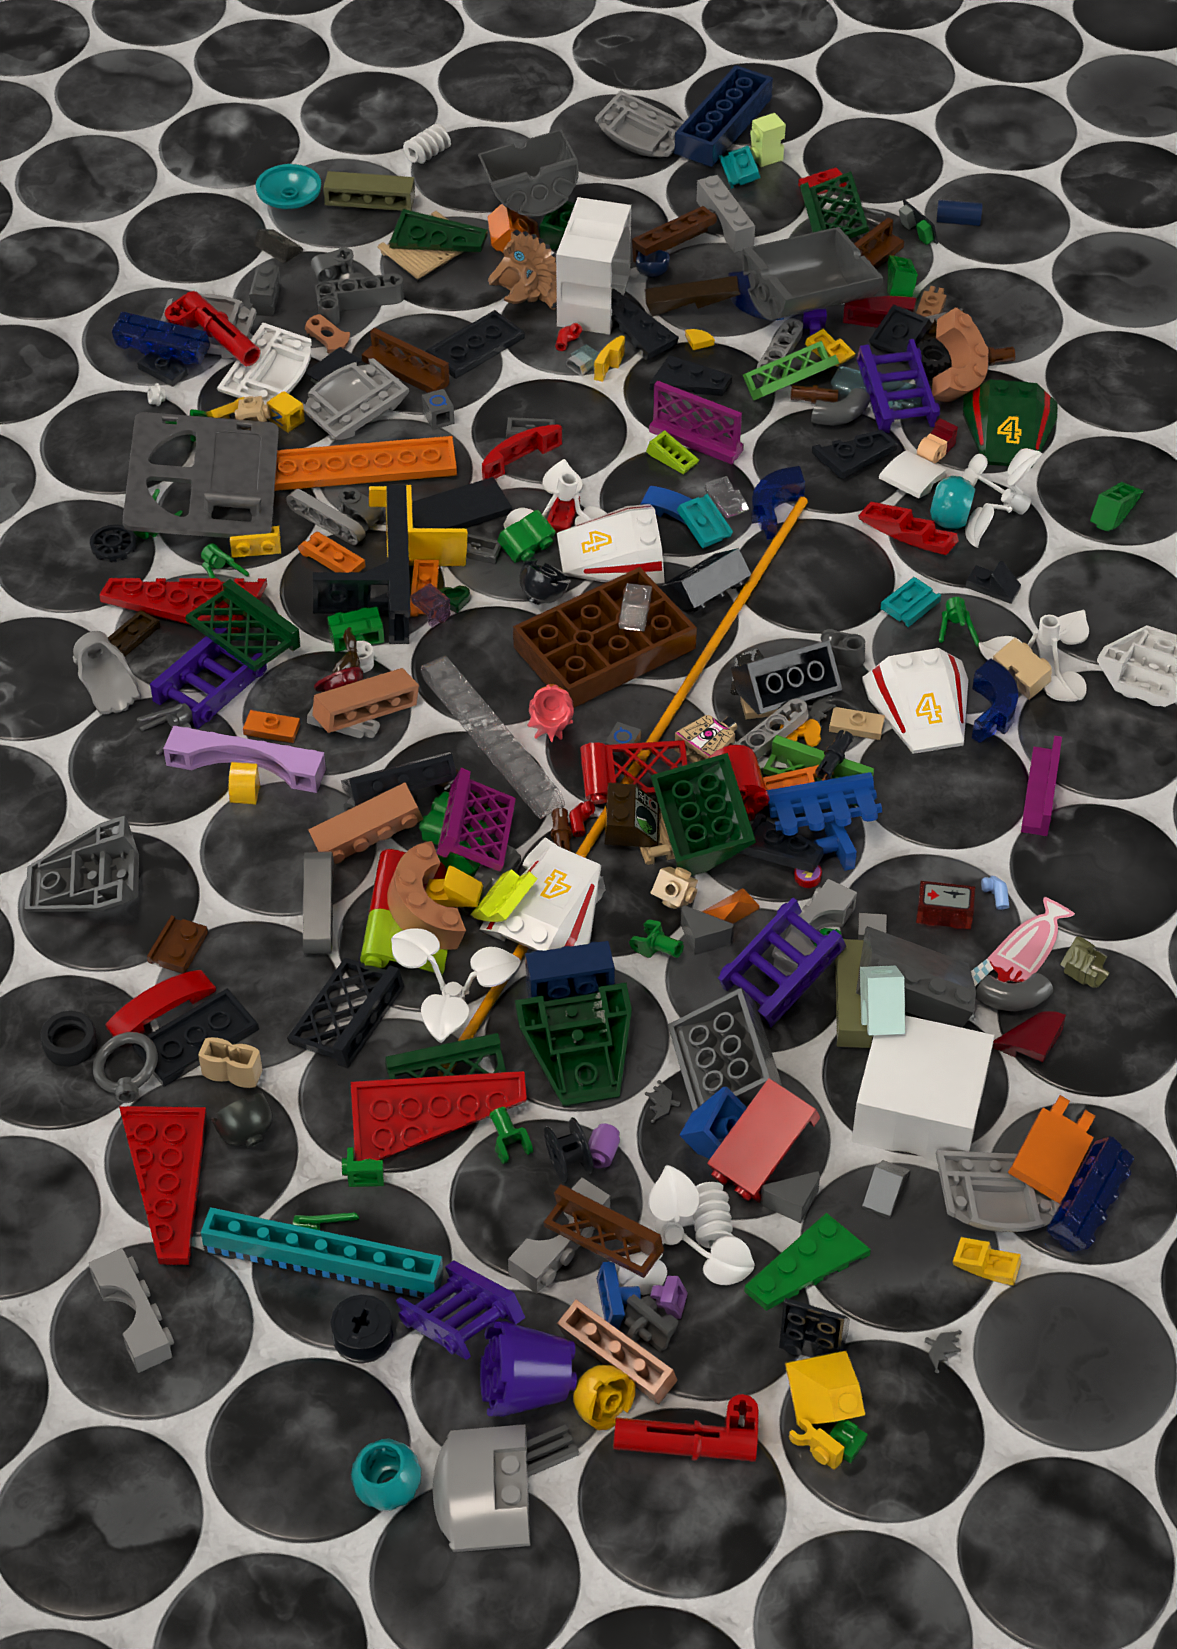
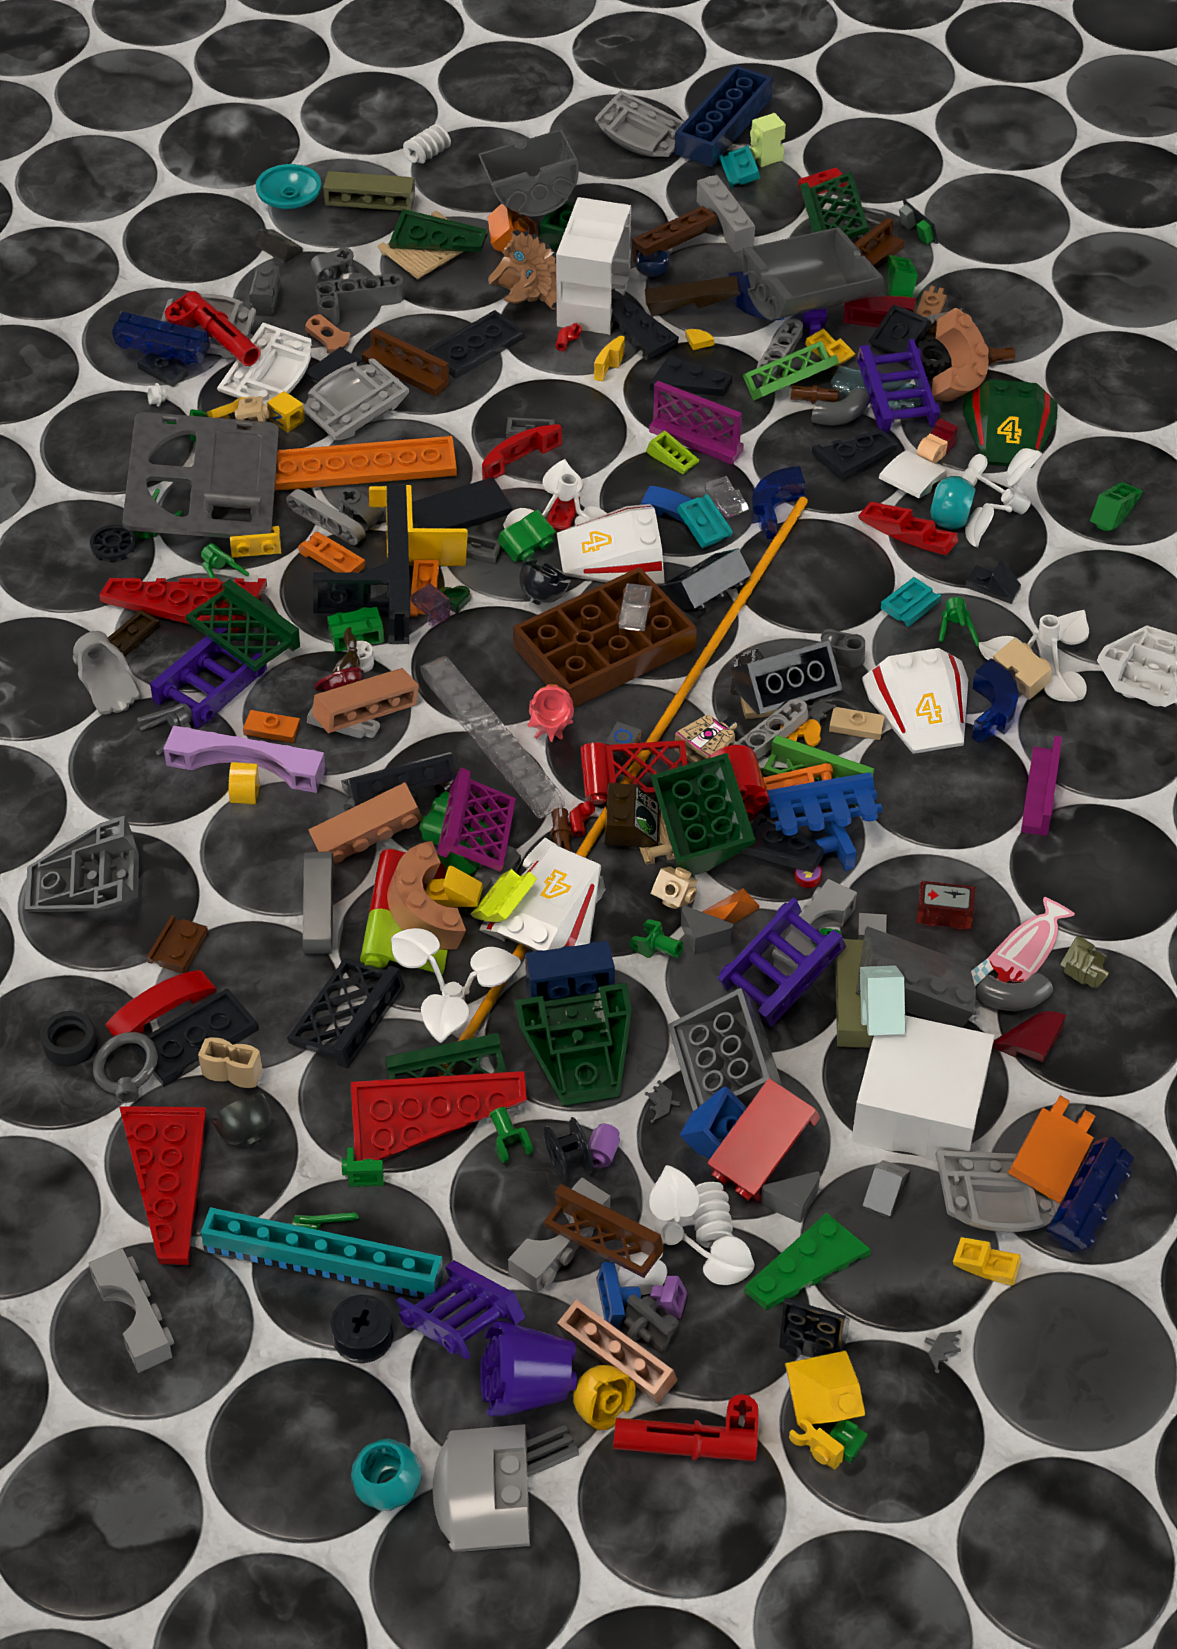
(438, 409): dark grey brick -> none
(582, 360): clear light blue piece -> none
(834, 754): black pin -> none
(959, 212): dark blue brick -> none
(999, 889): light blue arm -> none

